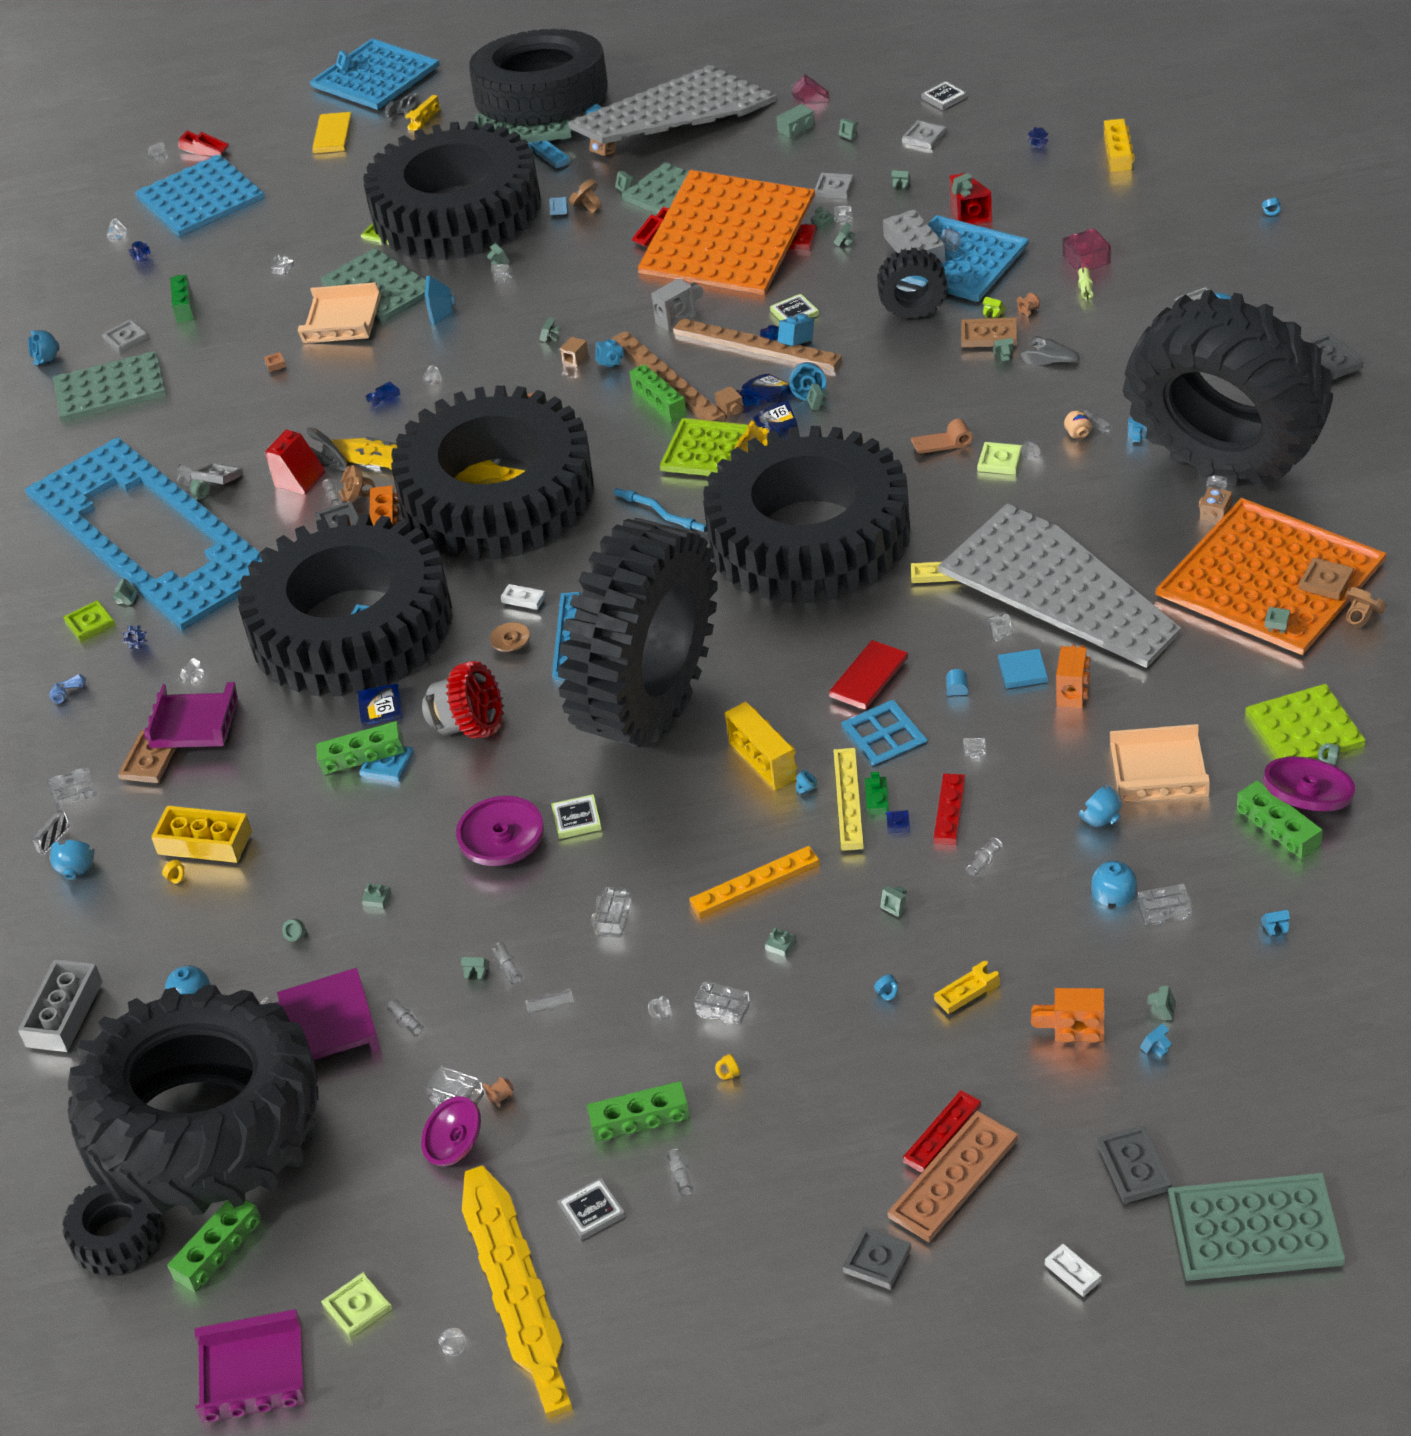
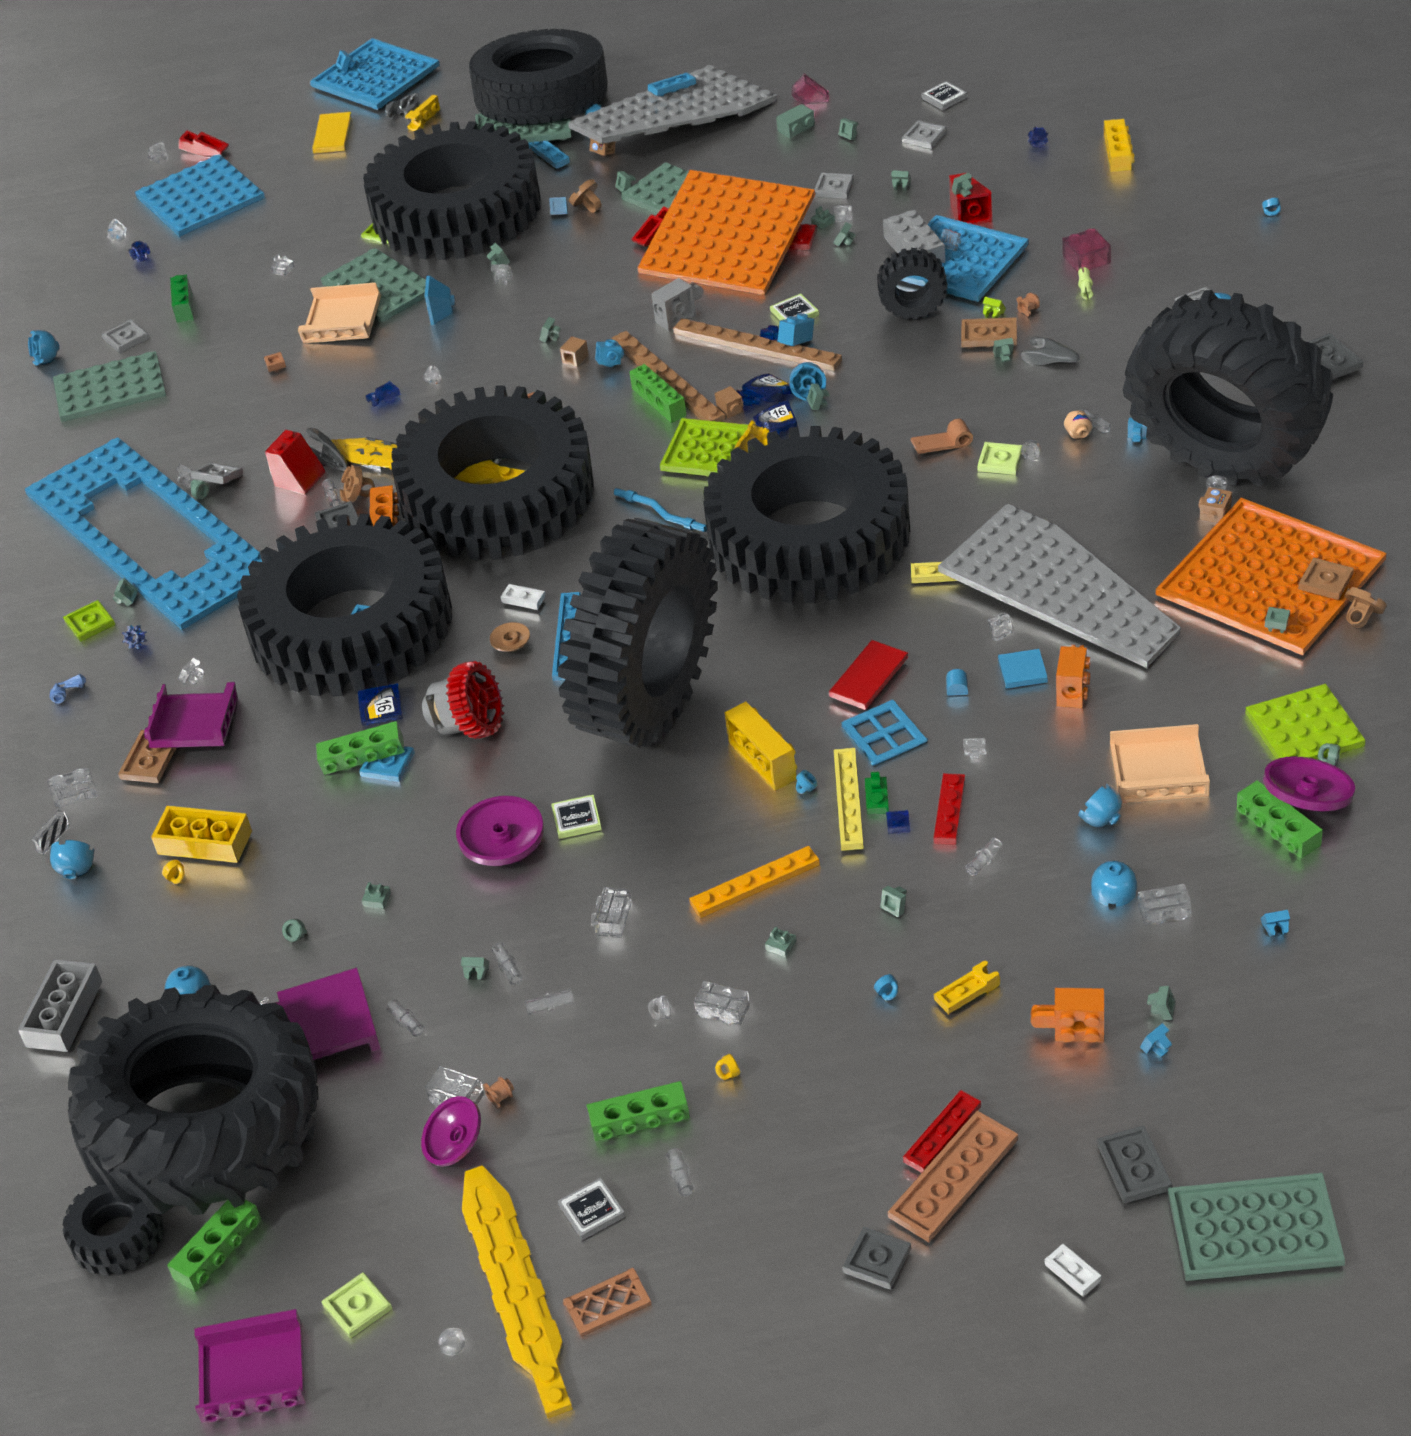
(604, 1320): none -> nougat window
(672, 84): none -> dark azure plate

